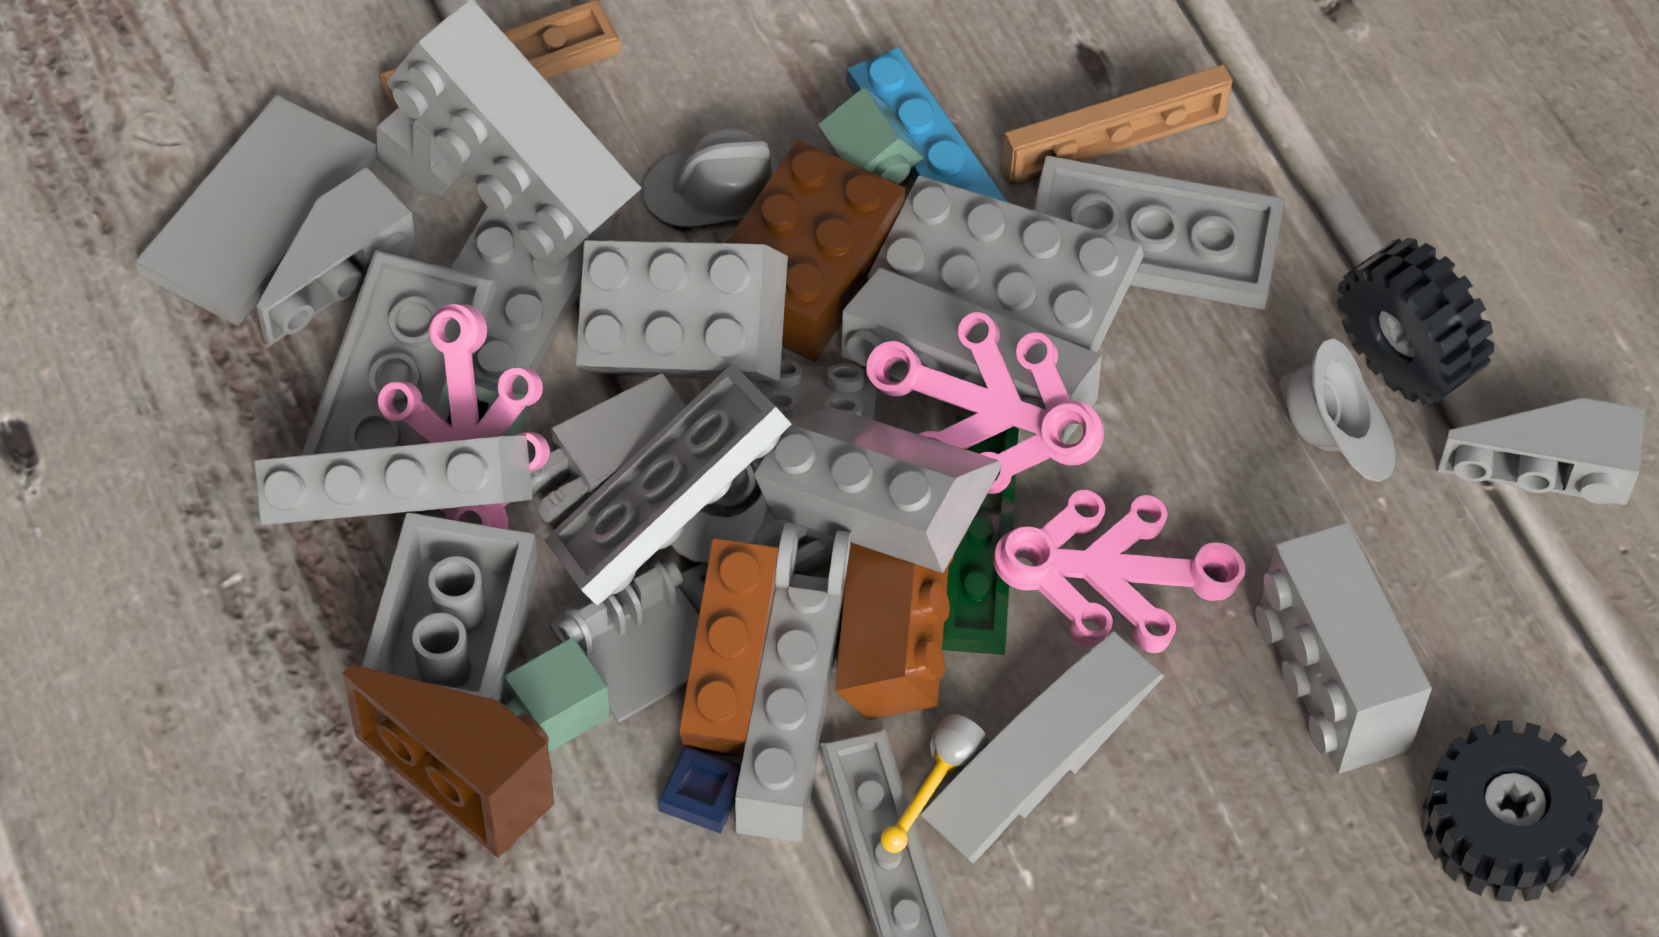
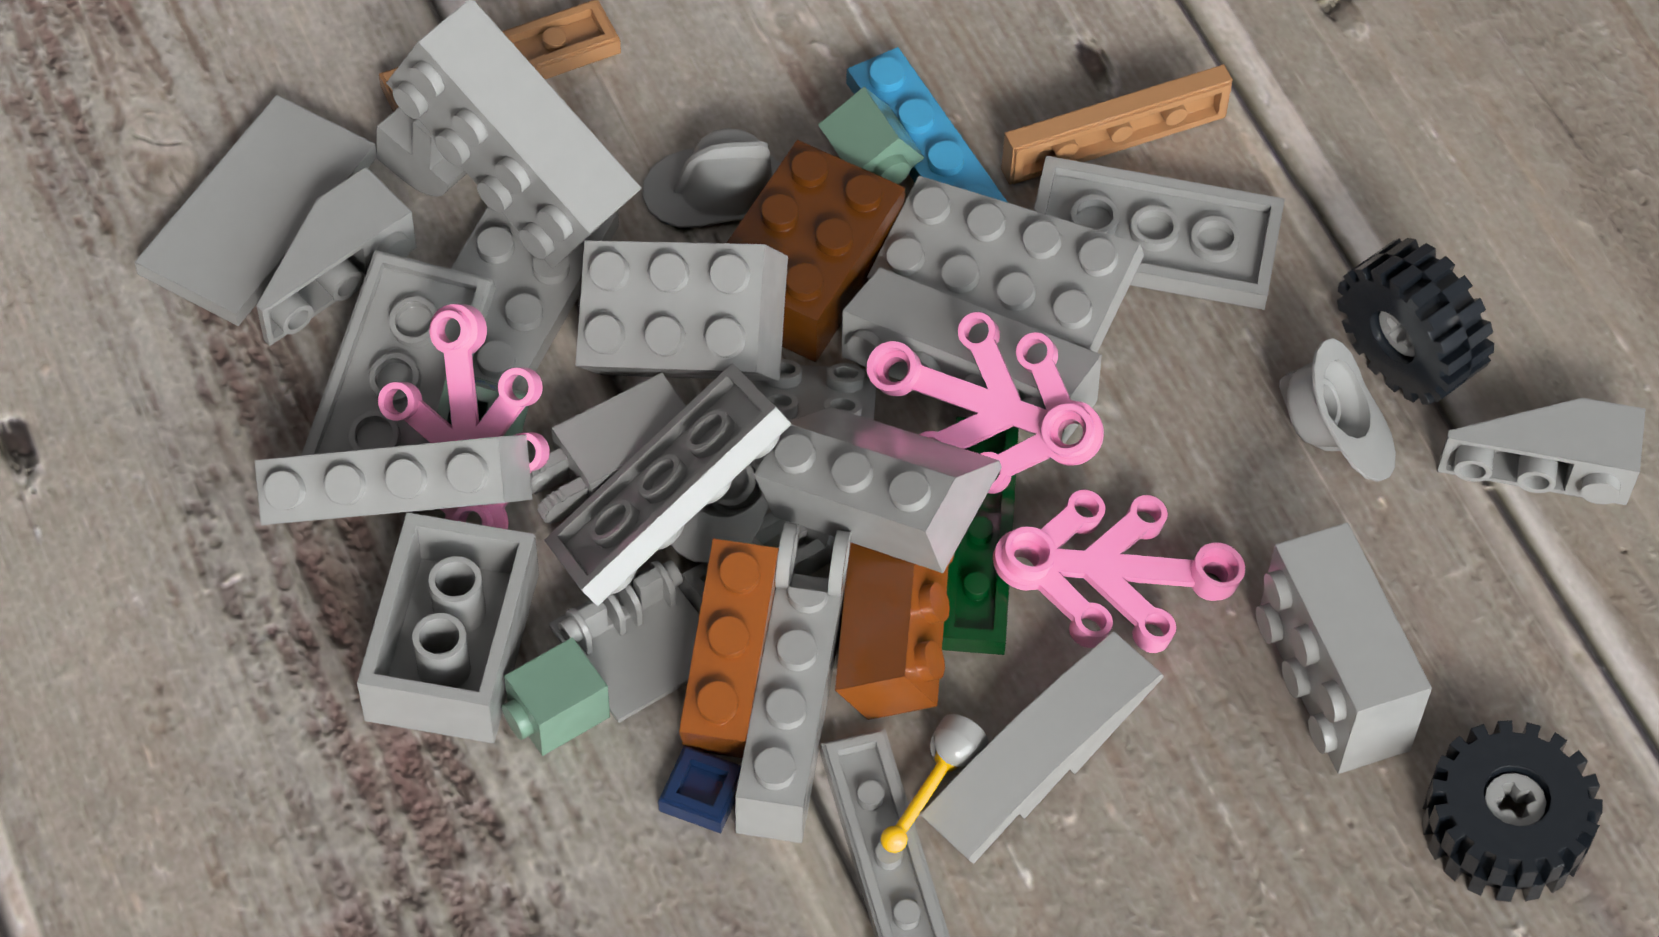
(457, 750): reddish brown slope -> none

